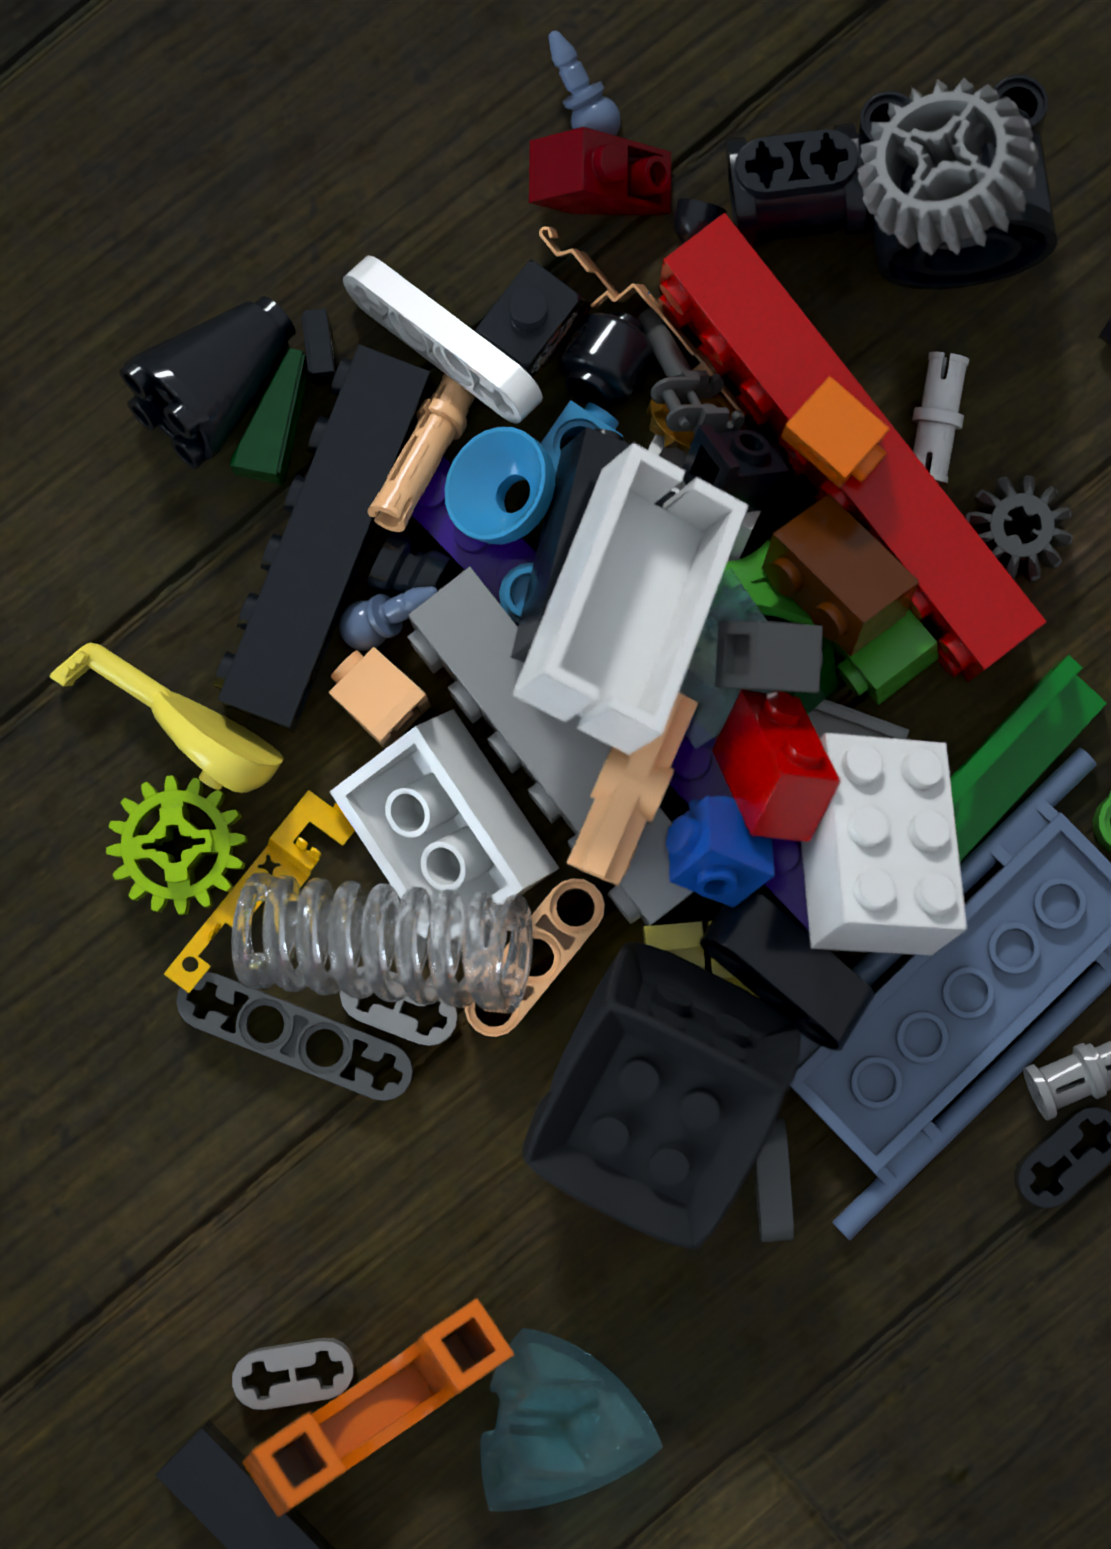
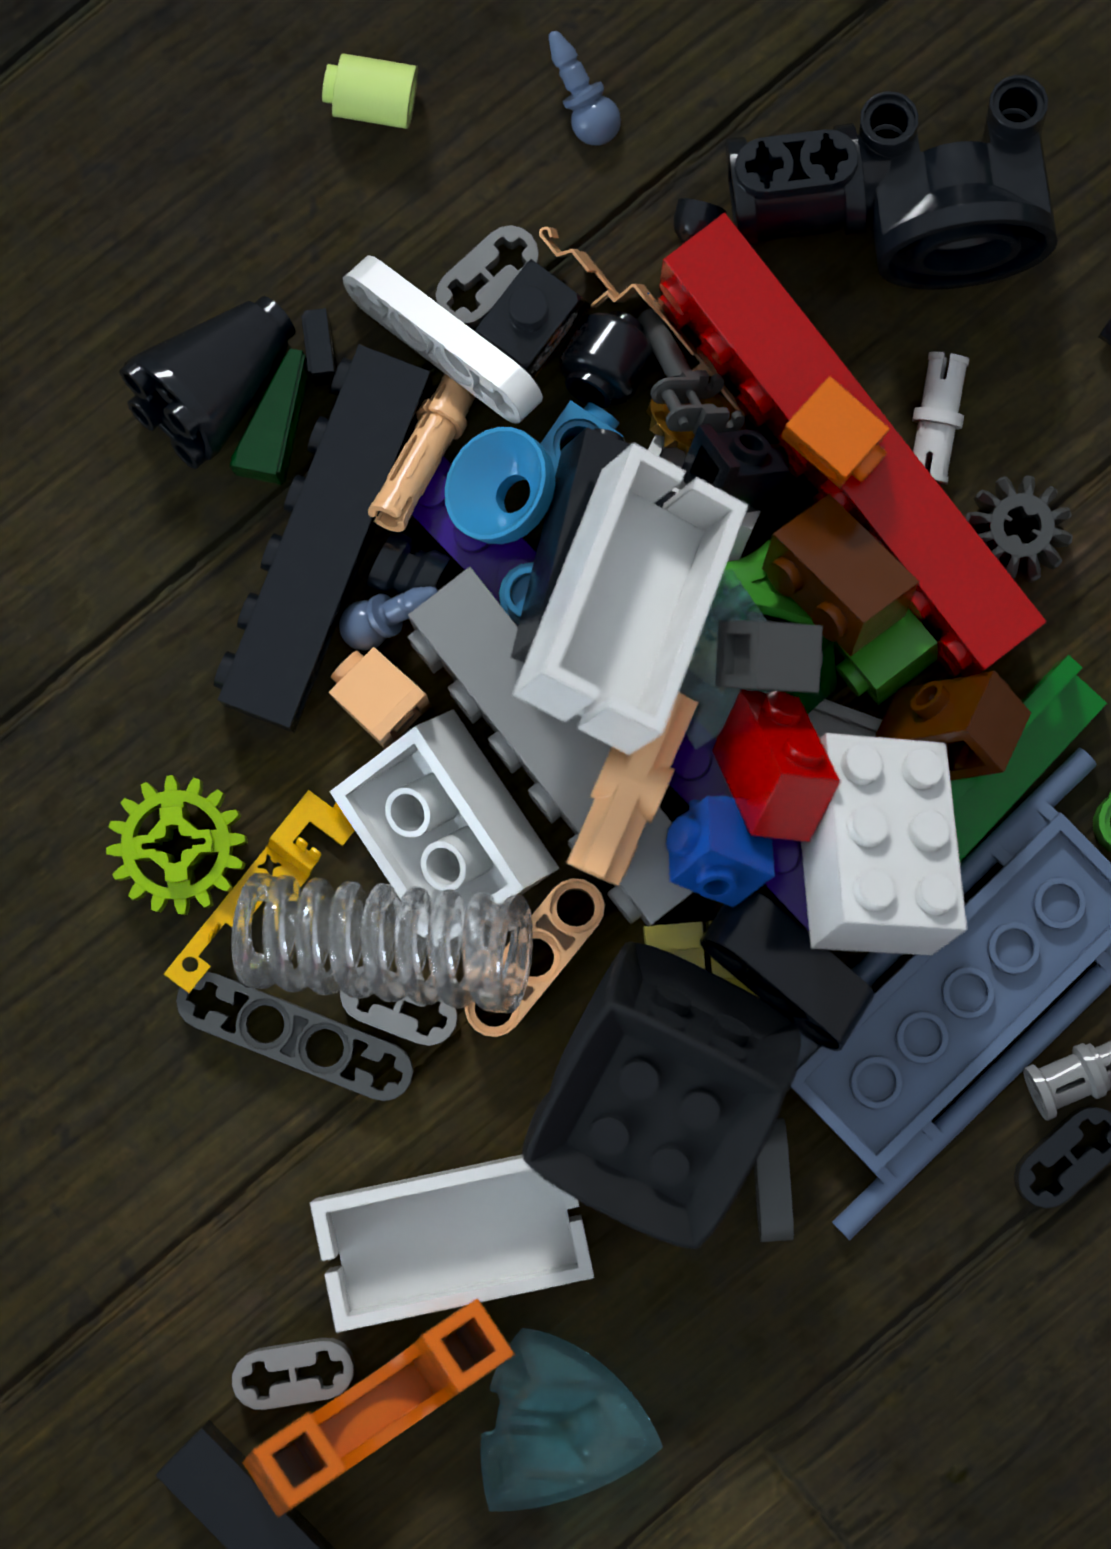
(215, 743): light yellow piece -> none
(371, 90): none -> yellowish green brick
(447, 1241): none -> white piece
(477, 266): none -> light grey beam
(599, 174): dark red slope -> none
(951, 188): light grey gear -> none
(969, 713): none -> reddish brown brick

